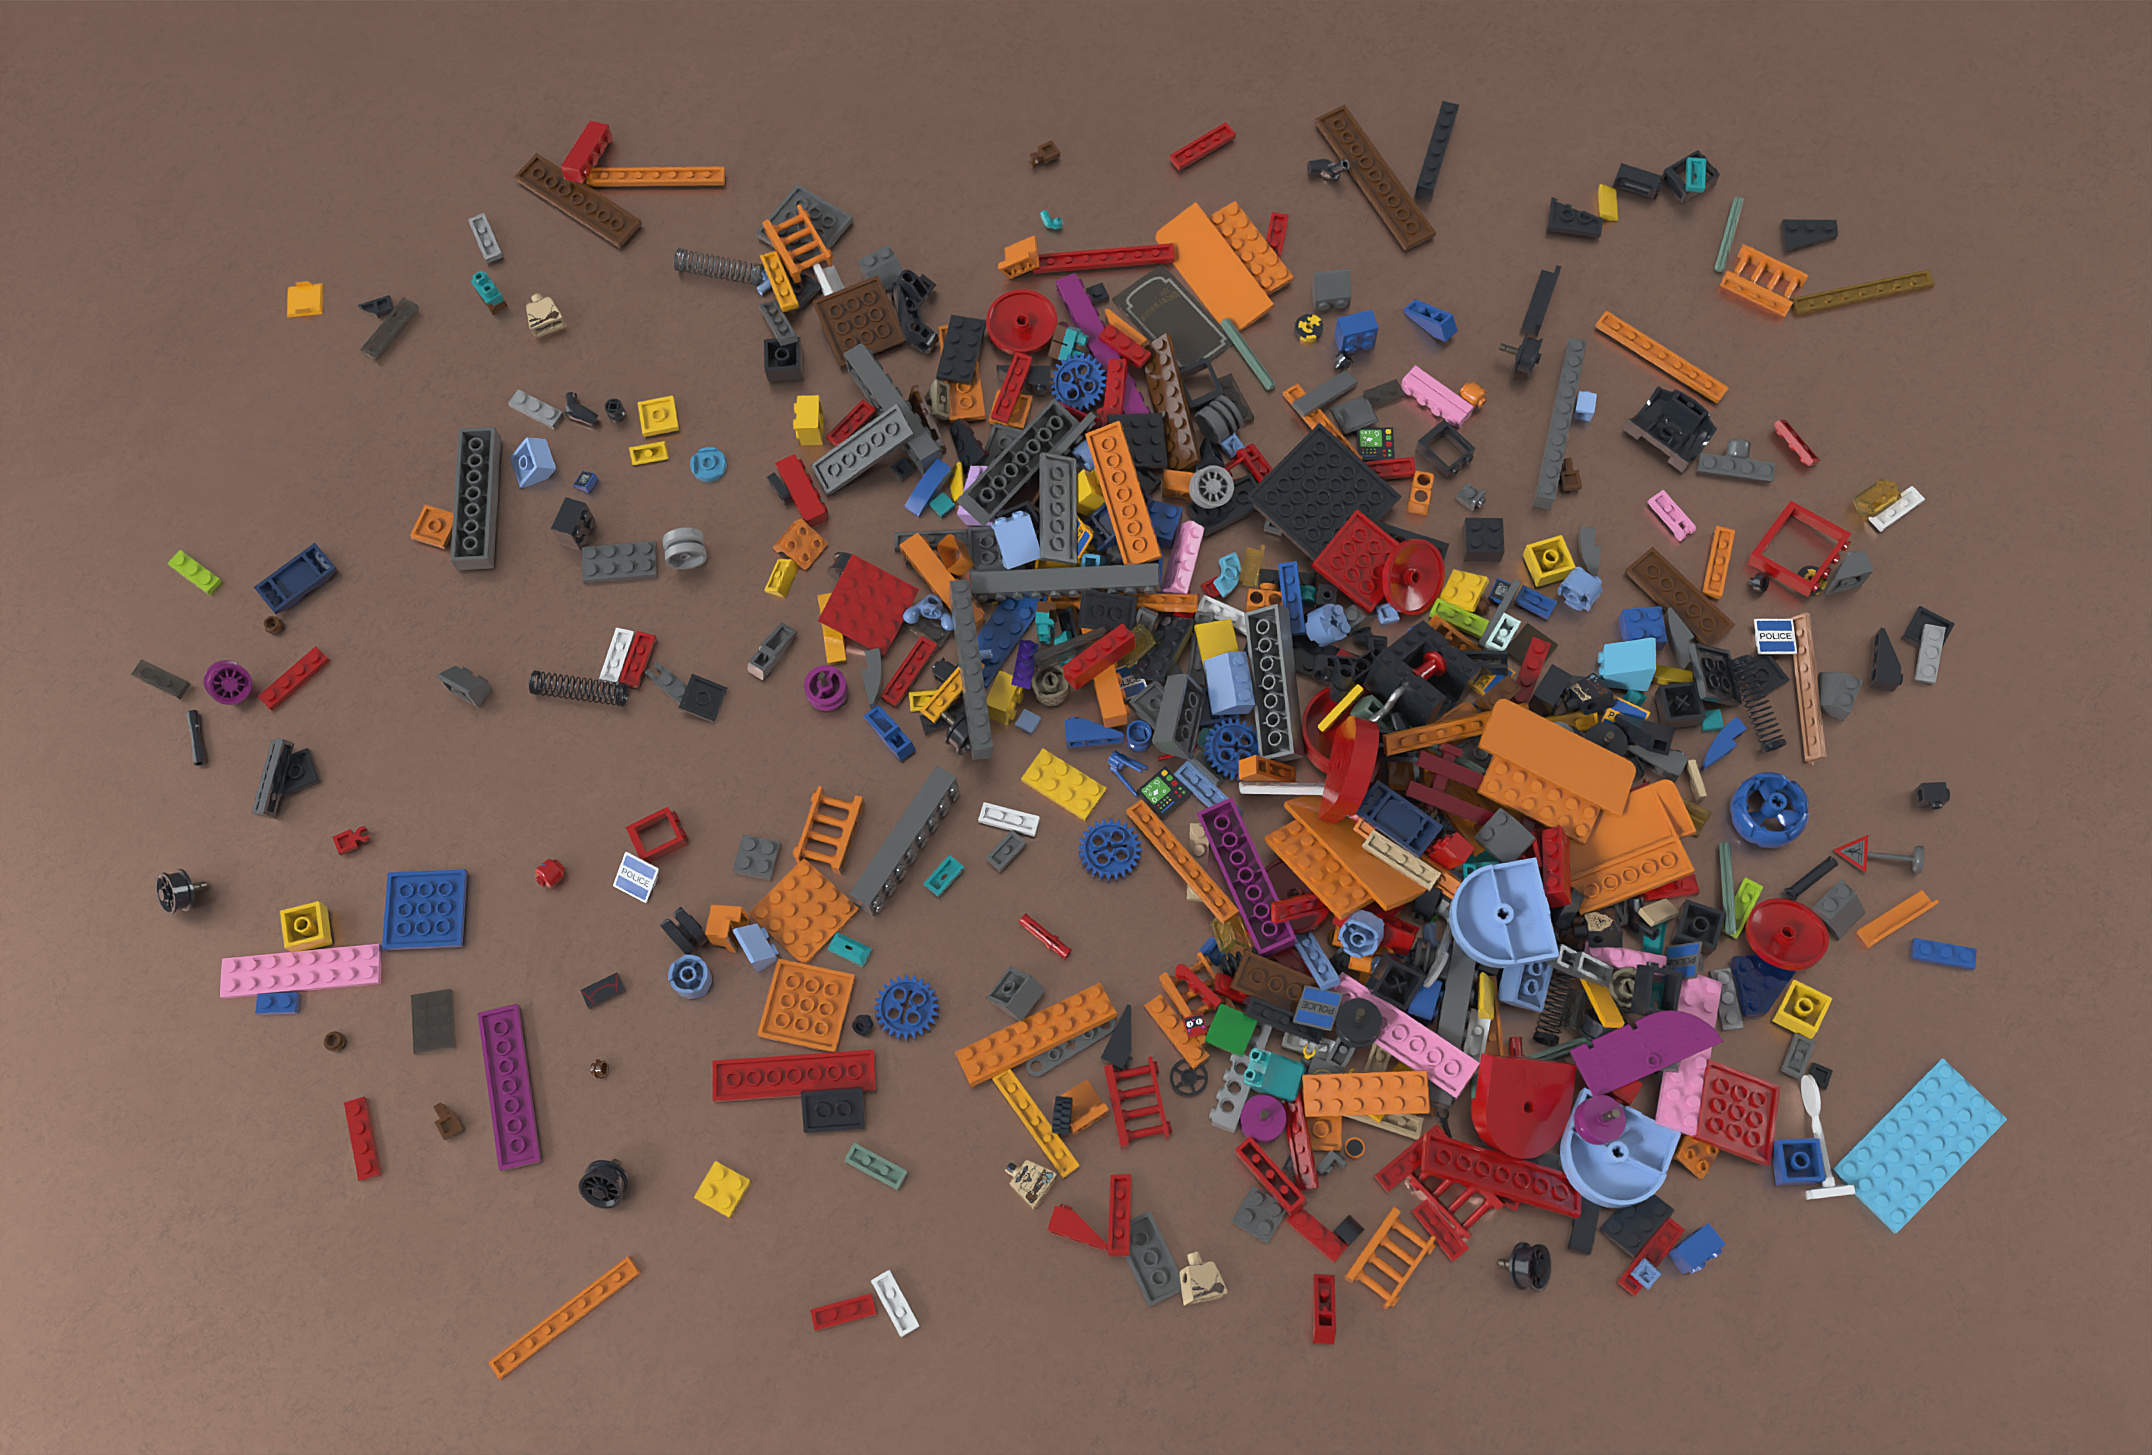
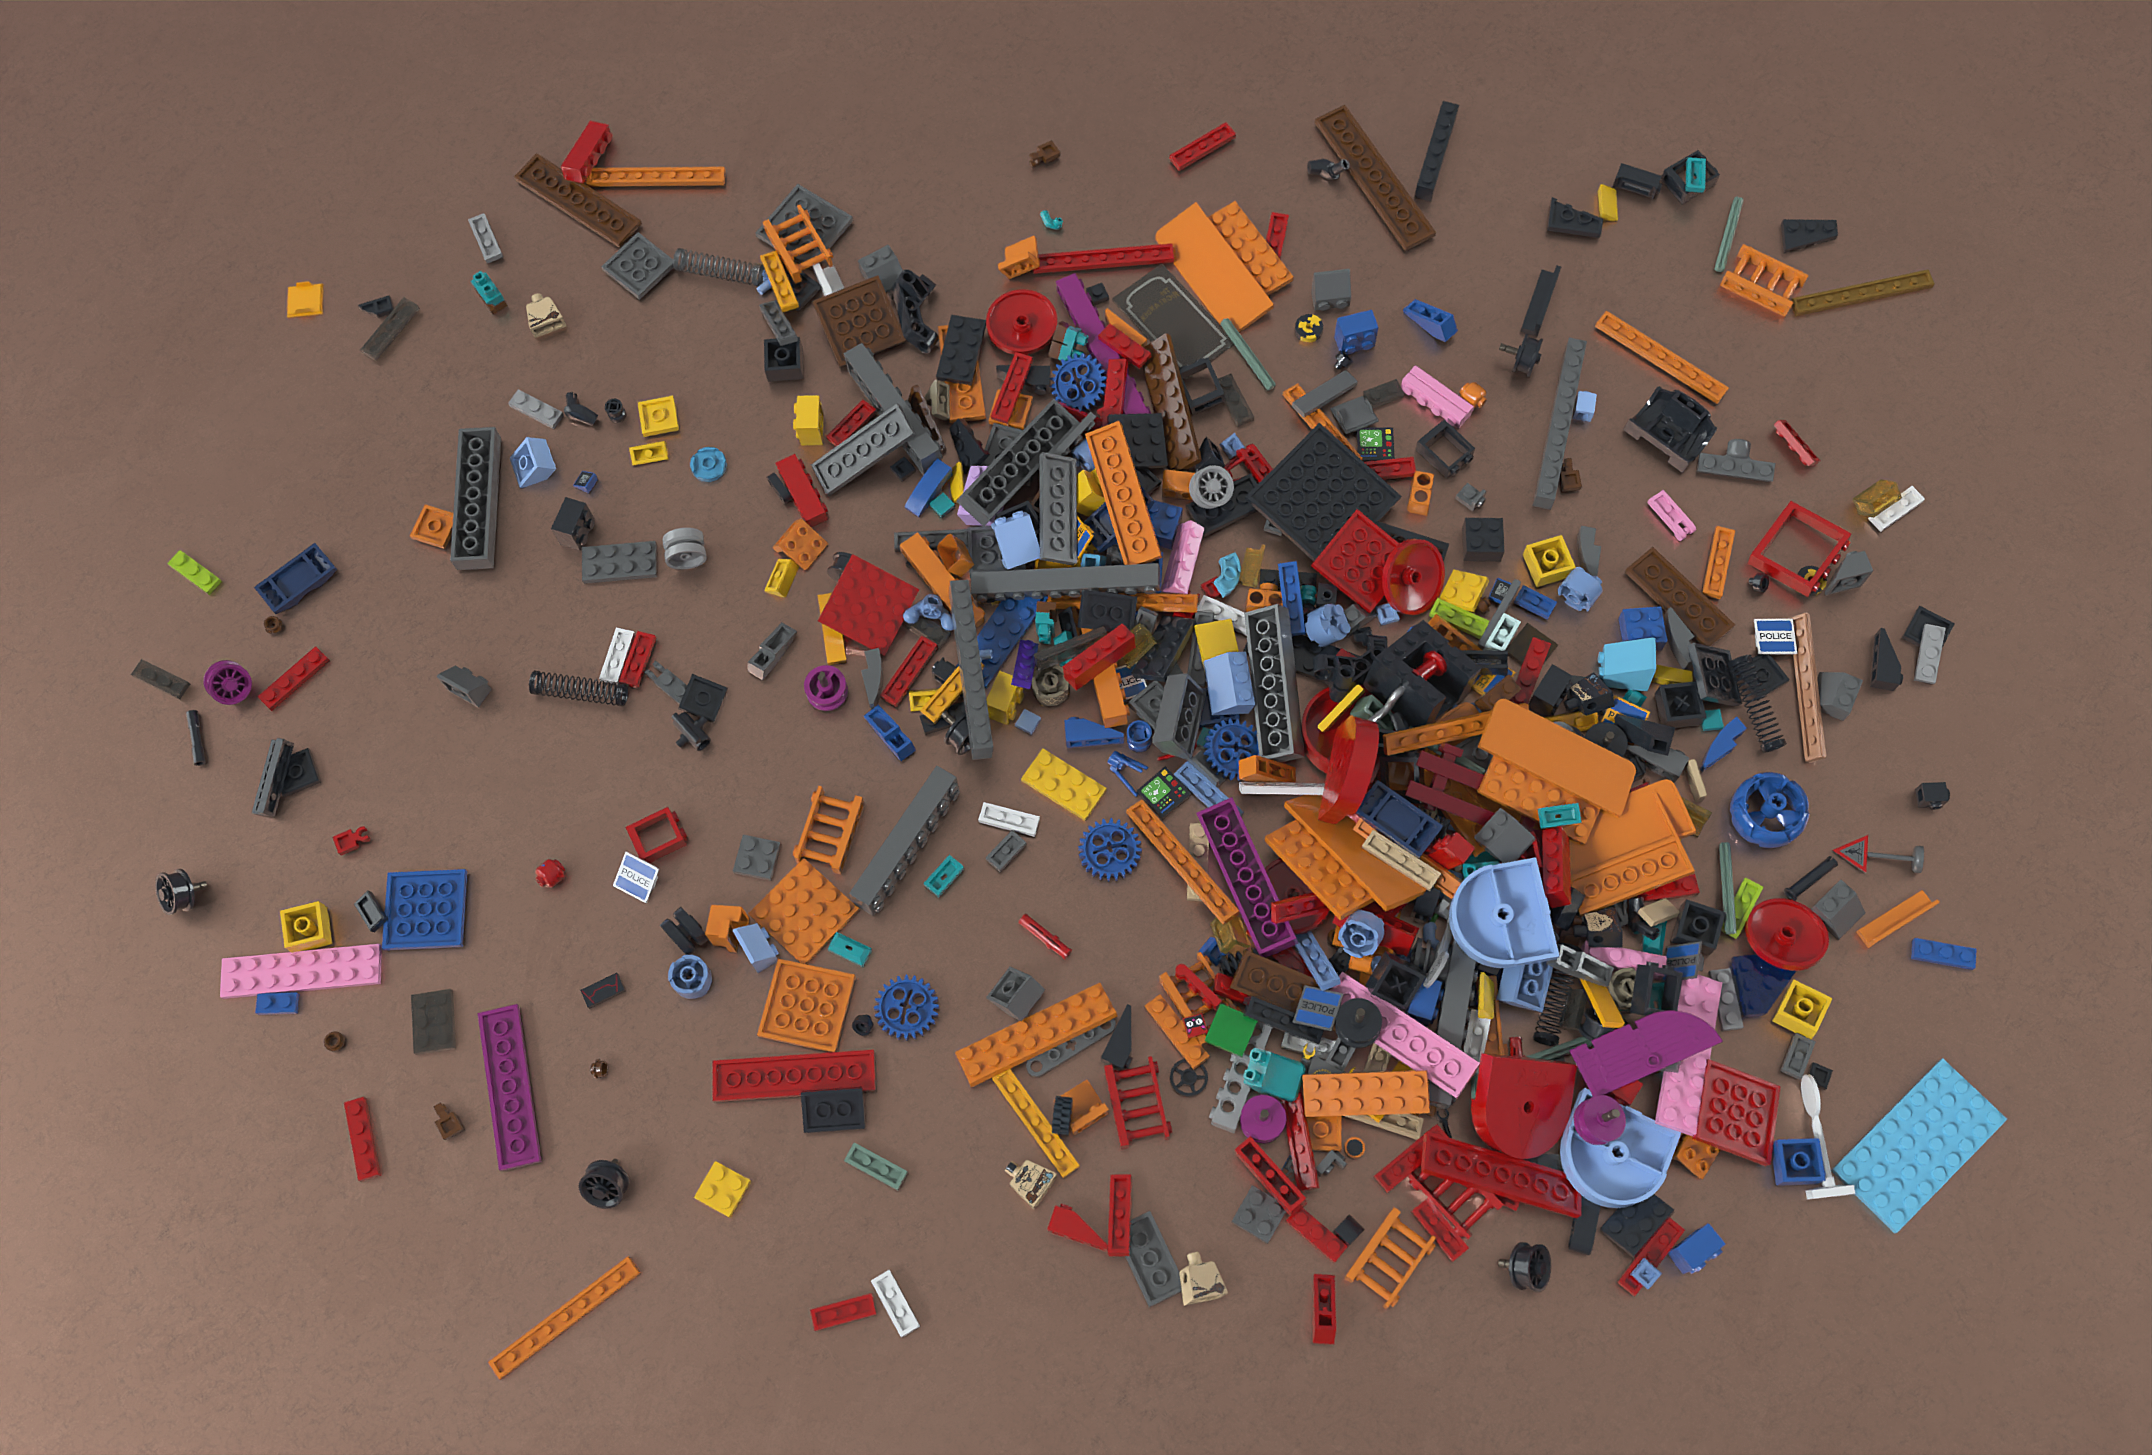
(371, 911): none -> black tile
(638, 265): none -> dark grey plate
(691, 731): none -> black pin
(1219, 419): dark grey wheel -> none
(1569, 815): none -> teal piece

